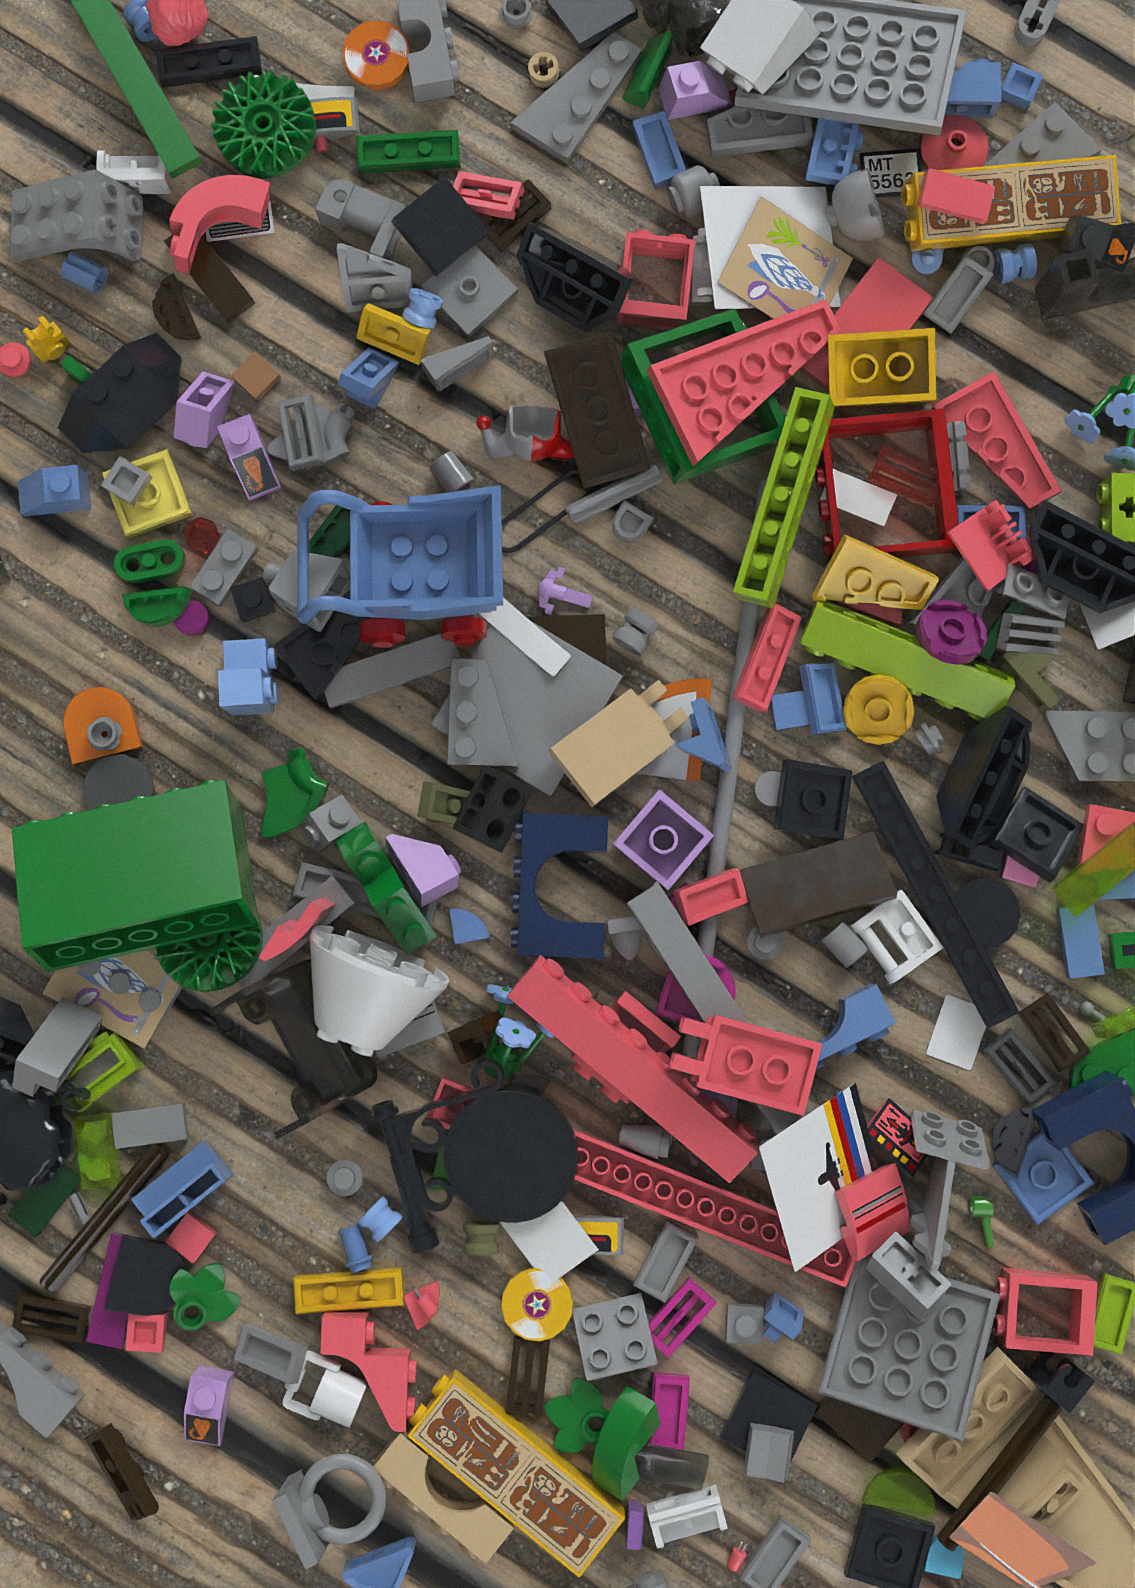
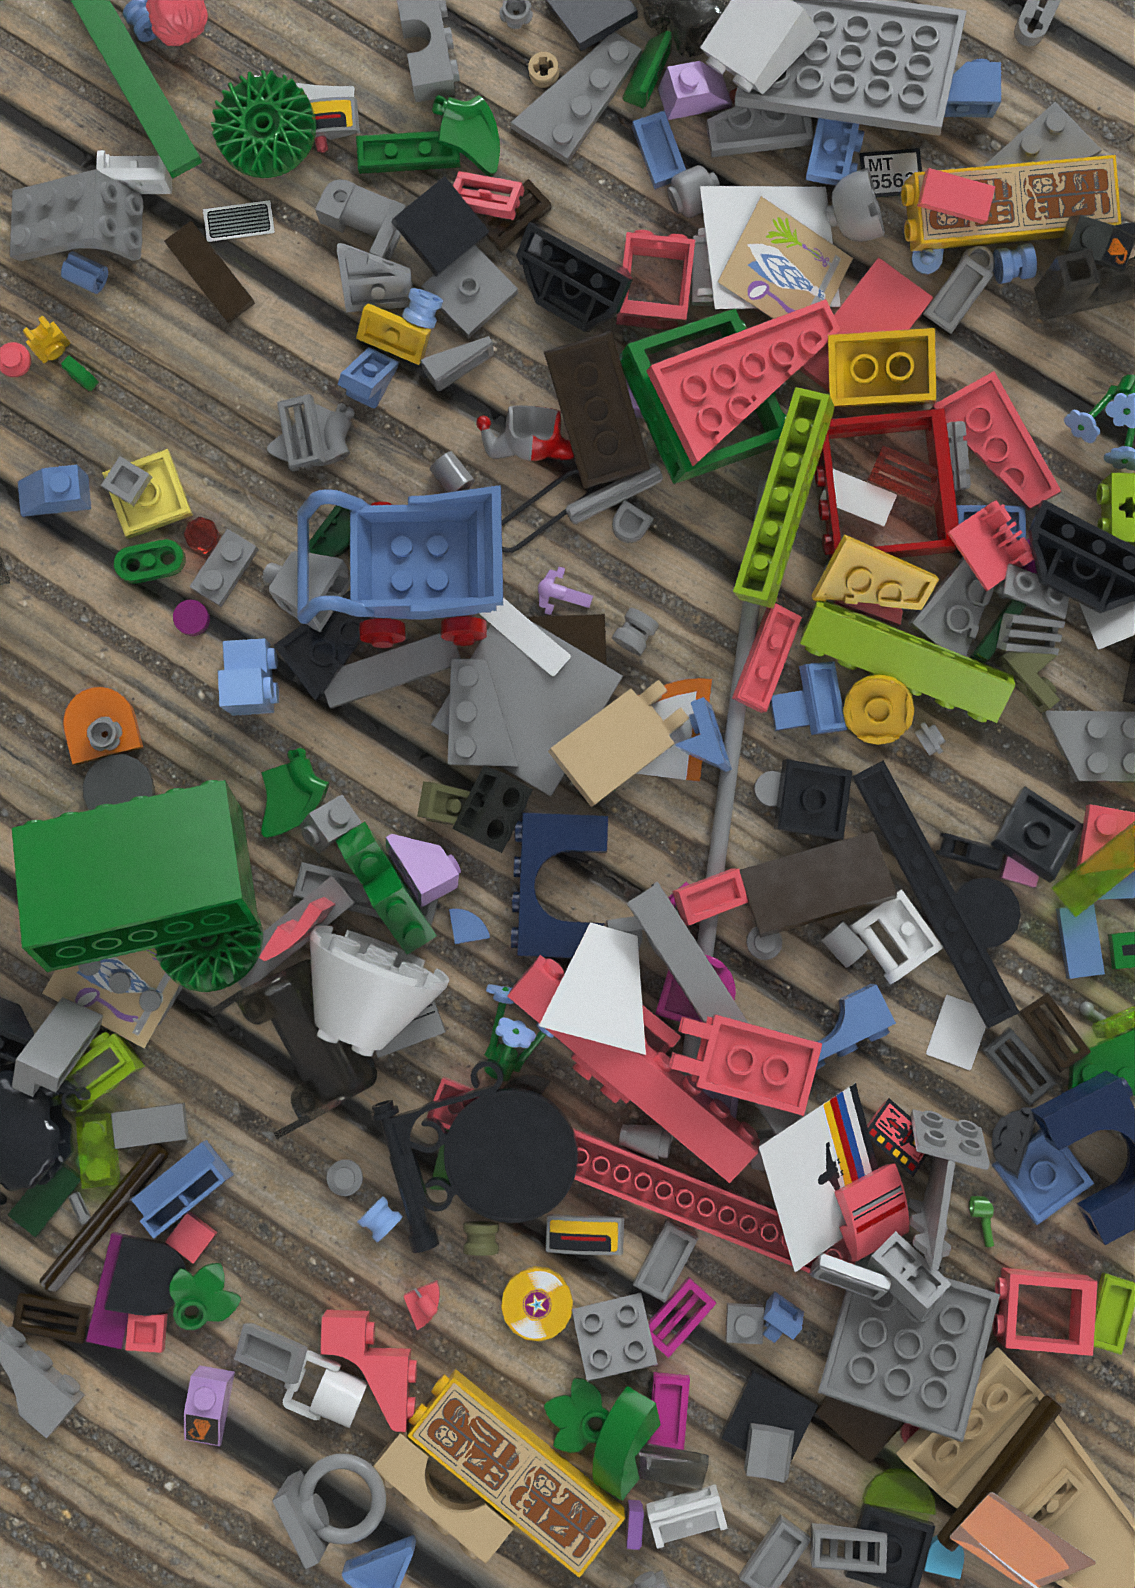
(122, 1472): dark brown hinge -> none
(124, 396): black wedge -> none
(157, 606): green tile -> none
(173, 312): dark brown tile -> none
(202, 409): lavender slope -> none
(208, 61): black tile -> none
(213, 202): coral arch -> none
(249, 457): slope -> none
(252, 600): black plate -> none
(256, 376): medium nougat tile -> none
(348, 1290): yellow tile -> none
(355, 1248): medium blue pin -> none
(376, 55): orange tile -> none
(468, 1037): dark brown bracket -> none
(469, 130): none -> green arm
(524, 1407): dark brown tile -> none
(552, 1241): white sticker -> none
(601, 992): none -> white sticker
(662, 840): lavender brick -> none
(737, 1558): coral piece -> none
(835, 1562): none -> light grey slope
(850, 1277): none -> light grey tile
(942, 154): coral dish -> none
(951, 632): magenta tile -> none
(985, 777): black wedge -> none
(1020, 86): medium blue tile -> none
(1064, 1384): black hinge -> none

